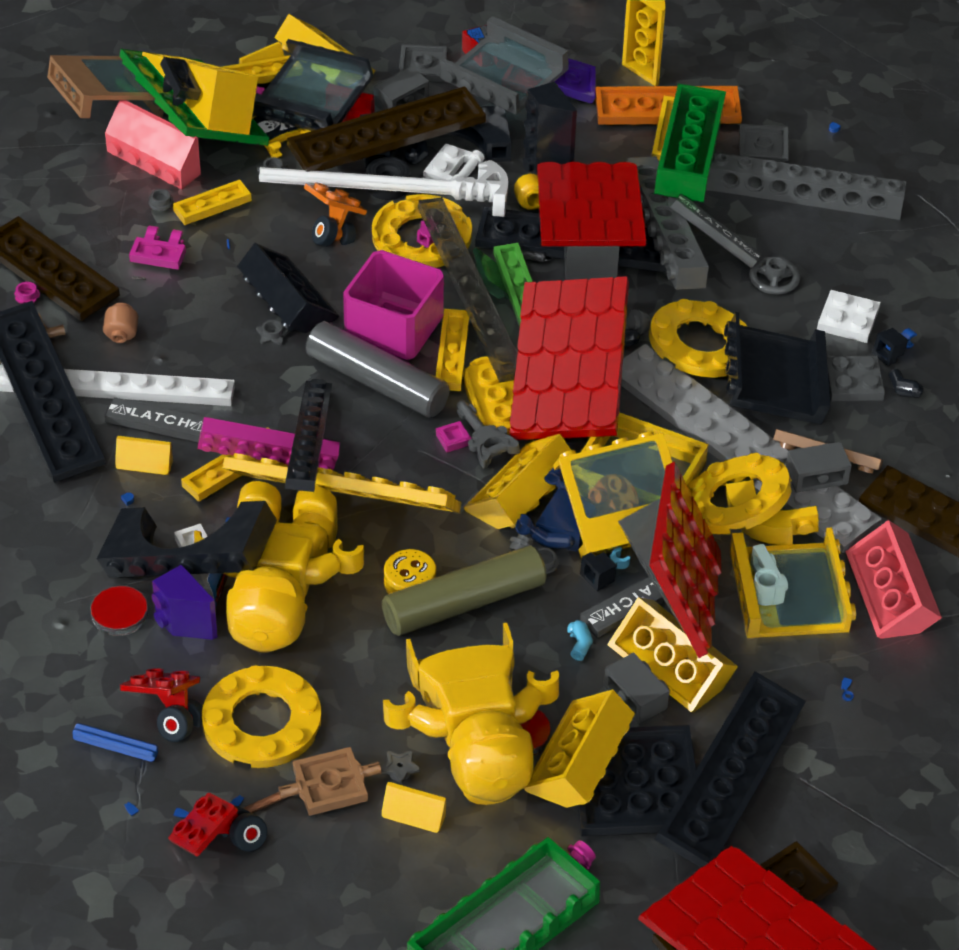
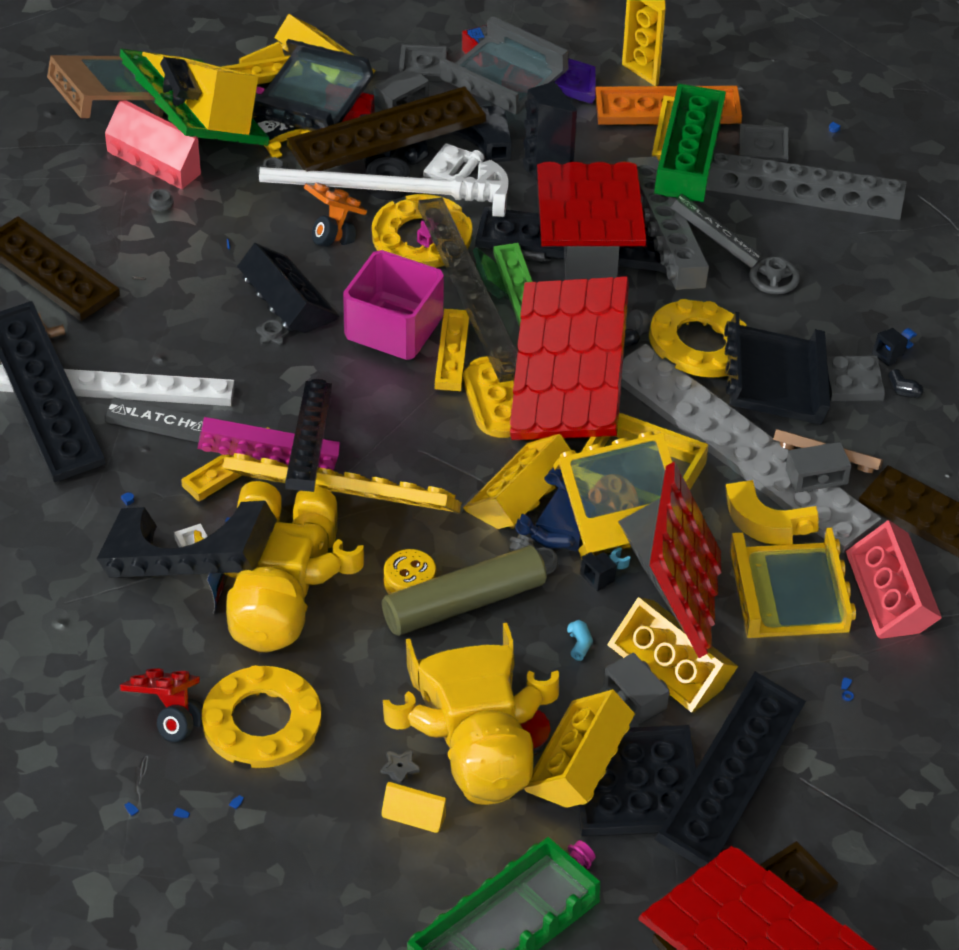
(26, 292): dark pink plate -> none
(115, 742): blue axle -> none
(119, 610): red tile -> none
(120, 322): nougat head -> none
(143, 455): yellow slope -> none
(156, 252): dark pink plate -> none
(184, 605): dark purple slope -> none
(212, 202): yellow plate -> none
(215, 817): red plate -> none
(263, 803): nougat piece -> none
(329, 781): medium nougat plate -> none
(377, 369): dark grey cylinder -> none
(453, 436): dark pink tile -> none
(486, 436): dark grey piece -> none
(527, 191): yellow head -> none
(611, 612): dark grey tile -> none
(768, 501): yellow plate -> none
(768, 581): light aqua plate -> none
(848, 316): white plate -> none

